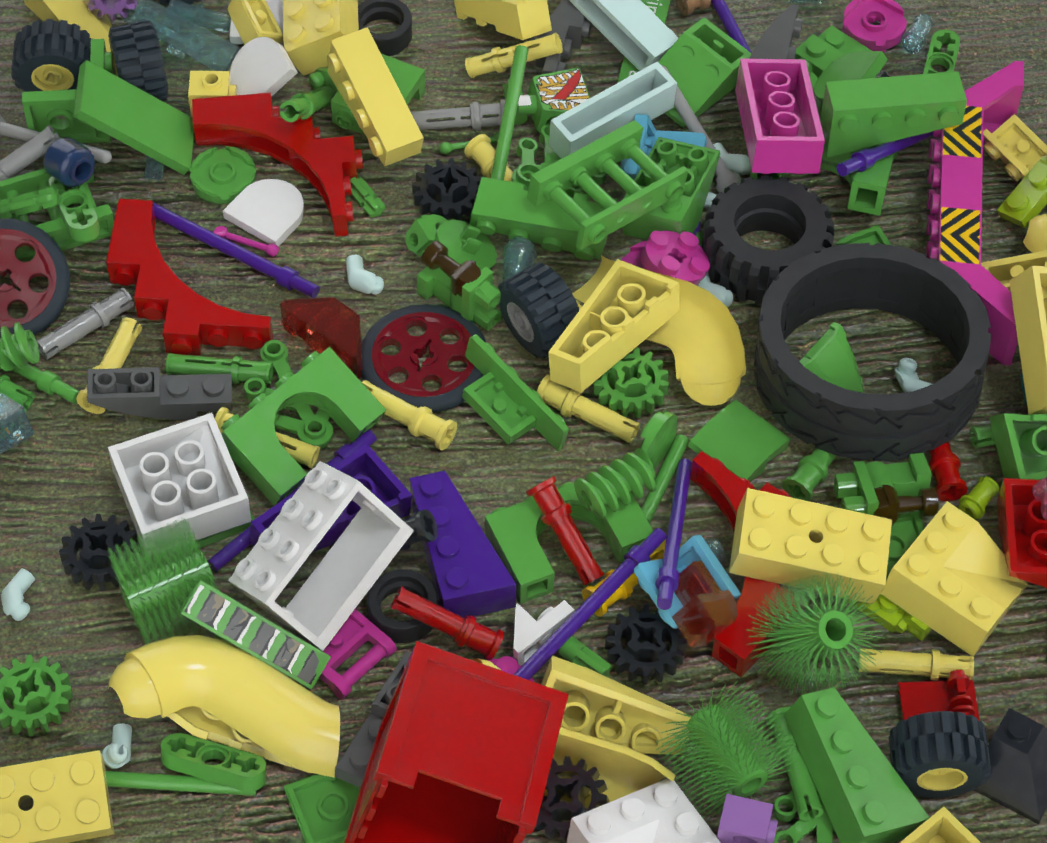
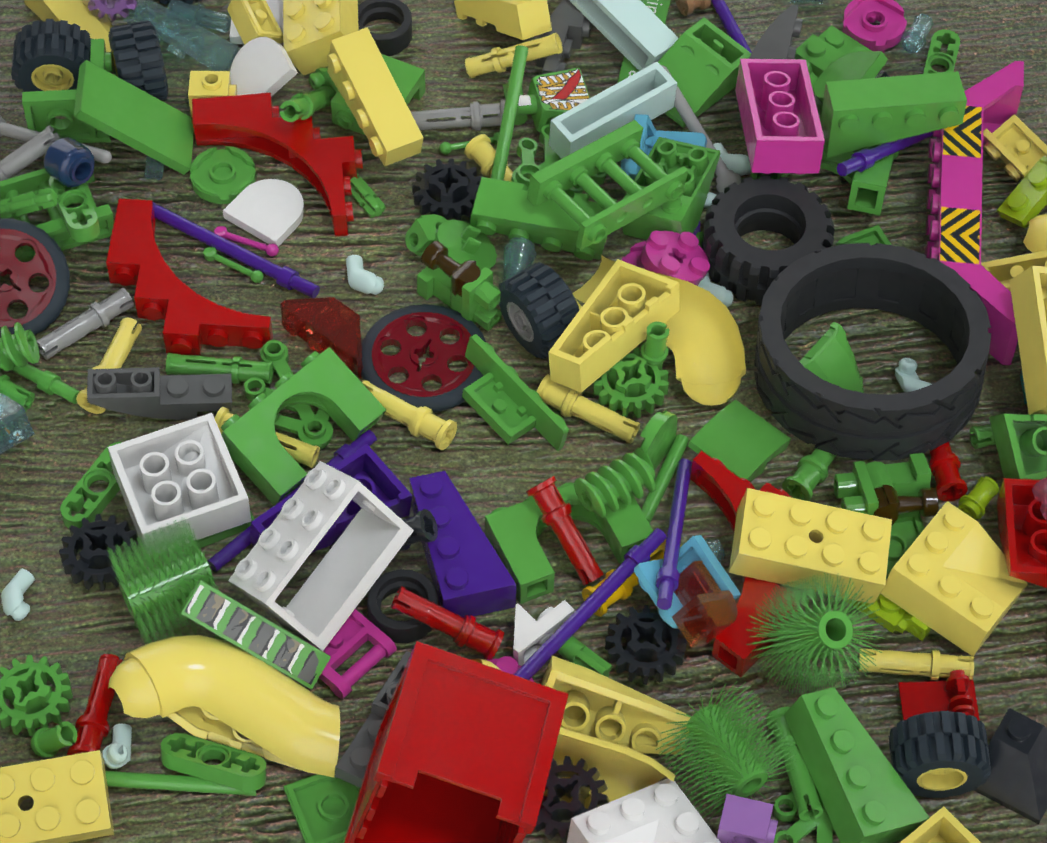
(48, 741): none -> bright green pin
(93, 724): none -> red pin
(96, 501): none -> bright green beam
(210, 254): none -> bright green hinge
(655, 347): none -> bright green pin

